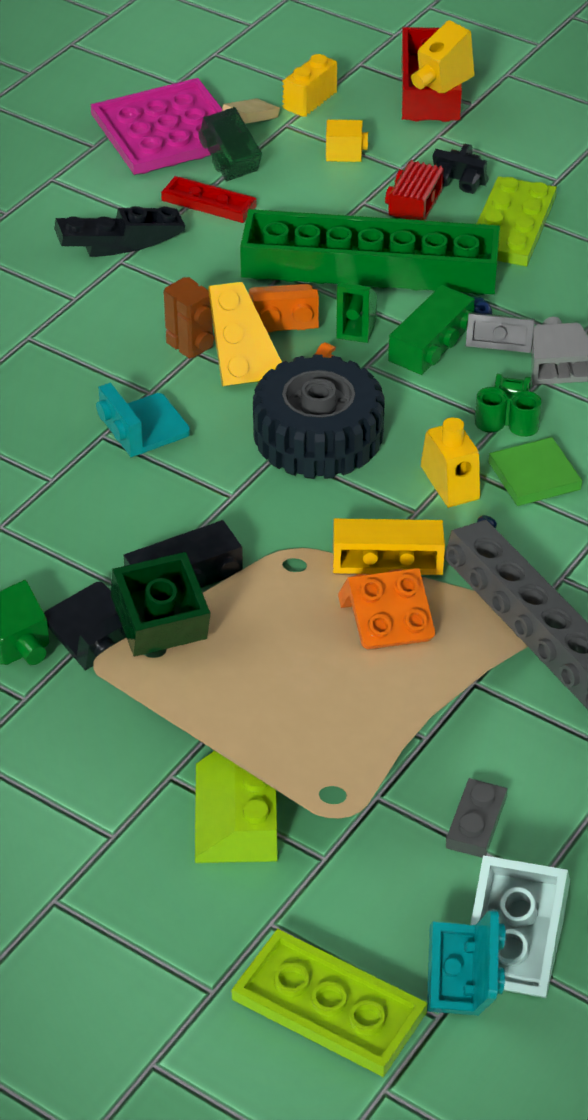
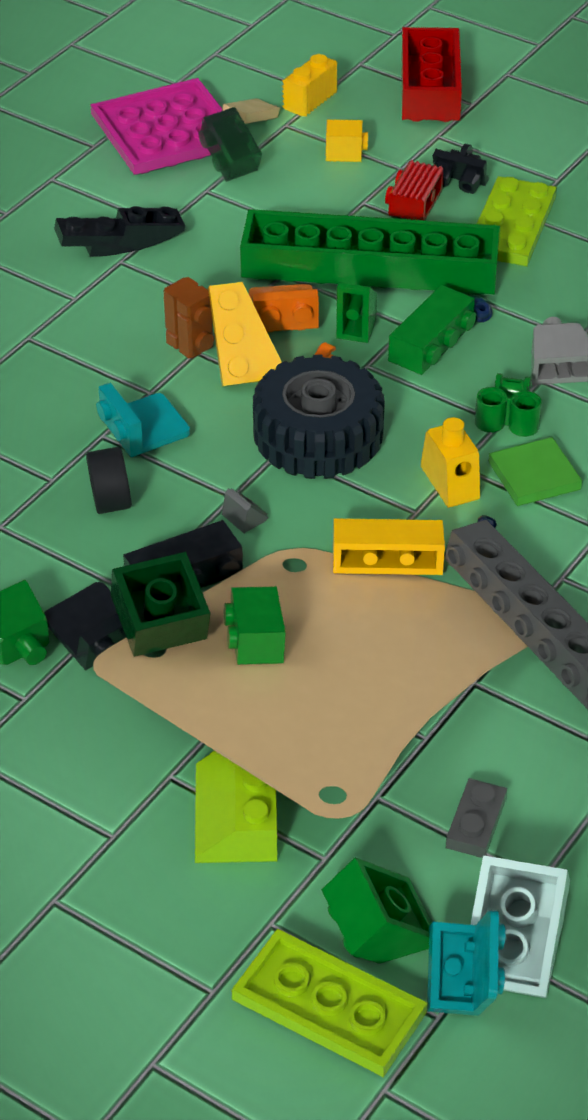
(109, 480): none -> black tyre
(208, 199): red tile -> none
(242, 511): none -> dark grey slope
(255, 625): none -> green brick
(377, 912): none -> green slope
(389, 608): orange bracket -> none
(445, 59): yellow torso -> none
(500, 332): plate -> none

